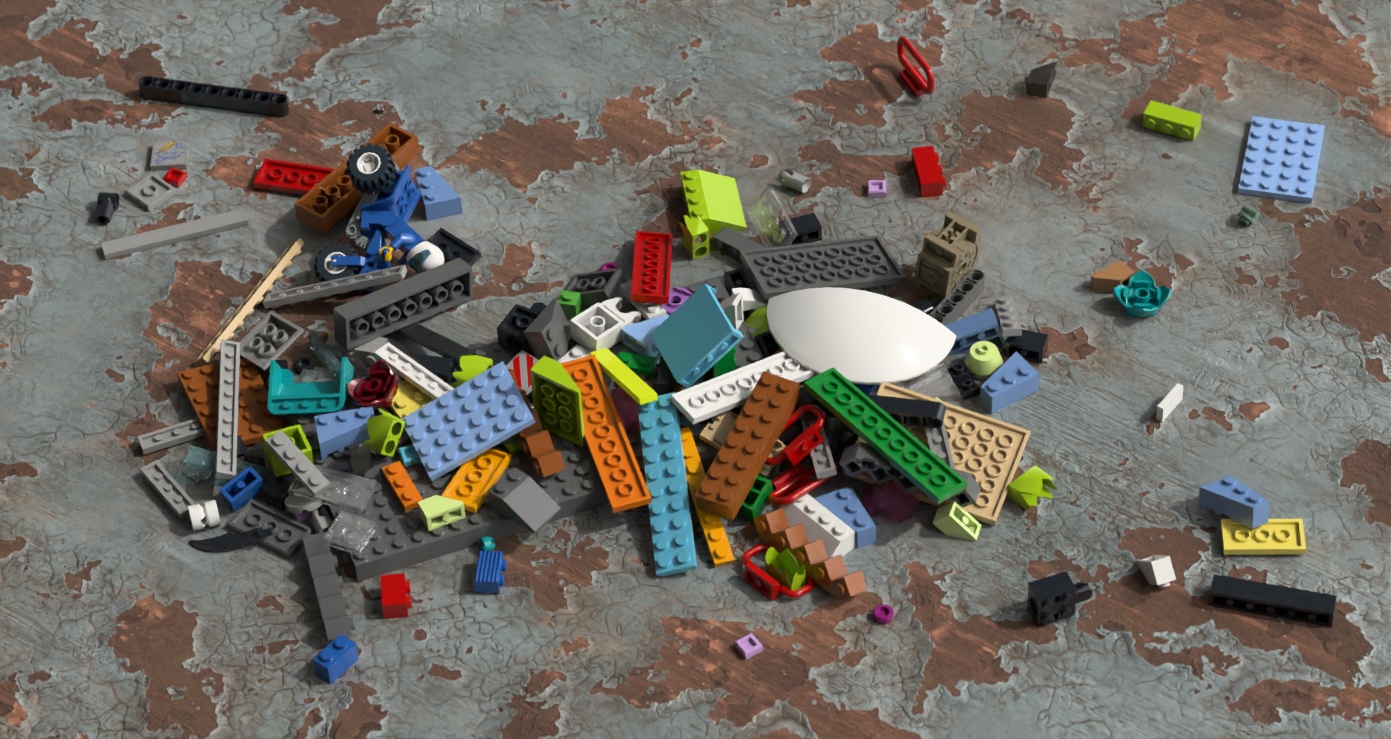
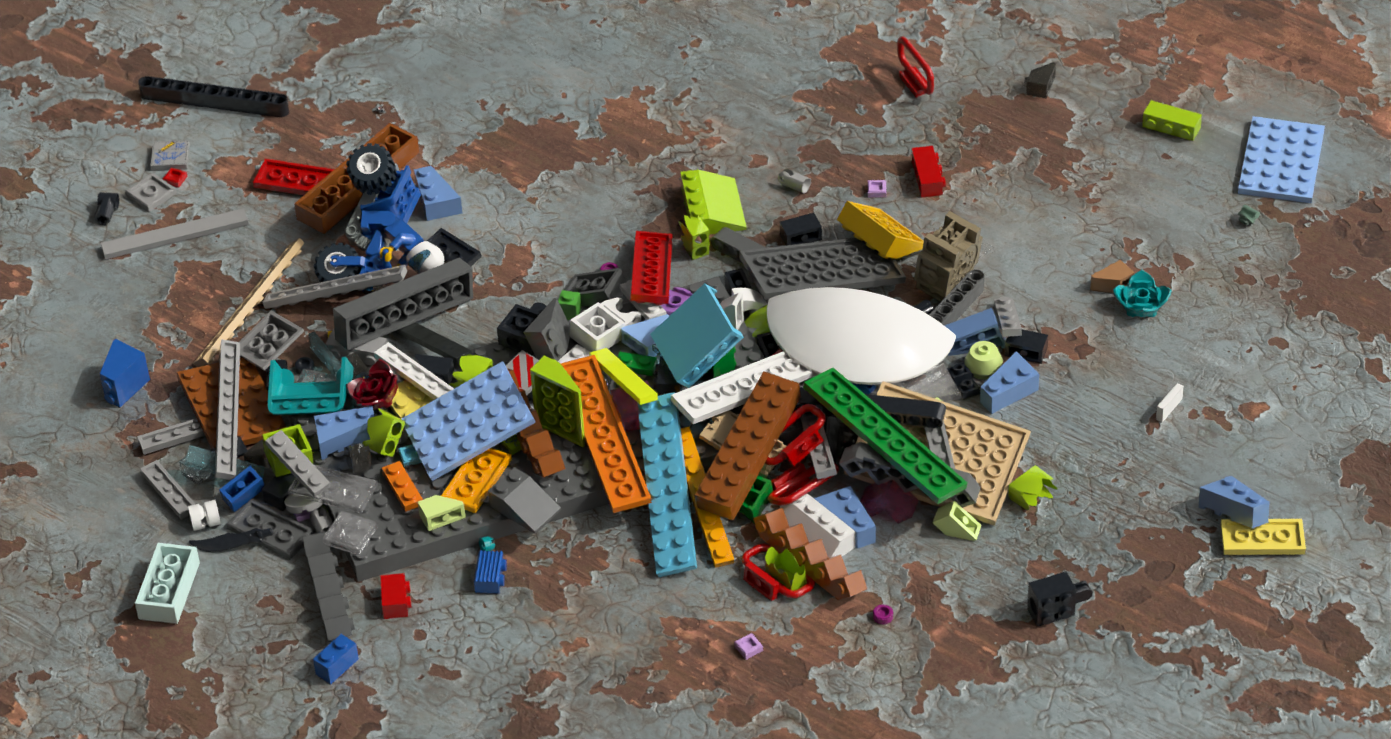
(123, 373): none -> blue slope
(167, 583): none -> light aqua brick
(772, 220): clear tile -> none
(879, 230): none -> yellow slope
(1157, 570): white slope -> none
(1272, 600): black brick -> none

